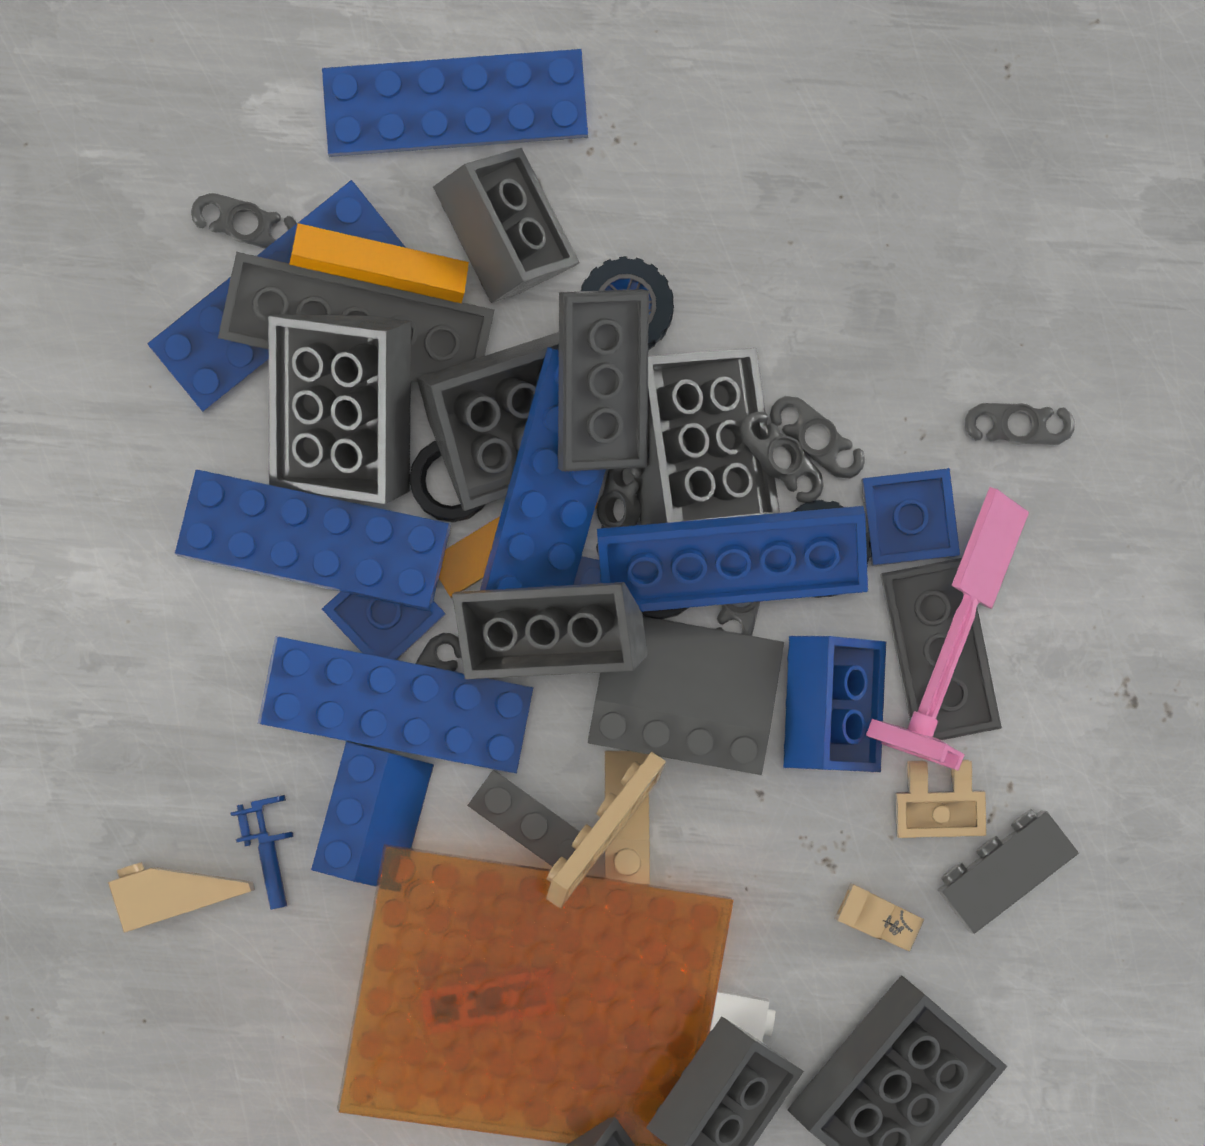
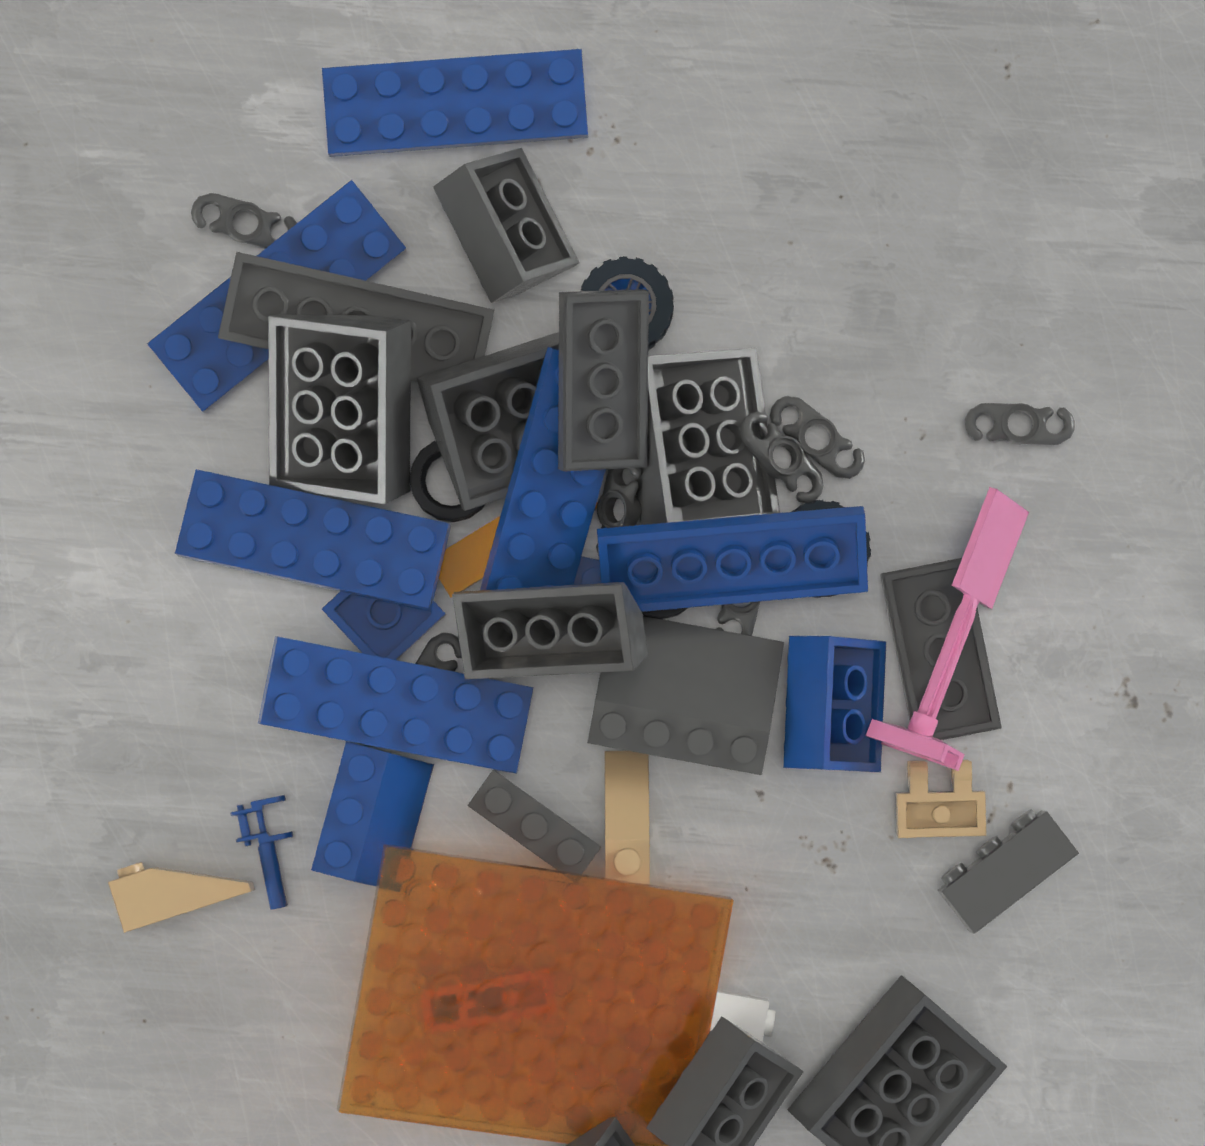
(379, 263): light orange tile -> none
(613, 815): tan plate -> none
(878, 917): tan leg -> none
(910, 517): blue plate -> none

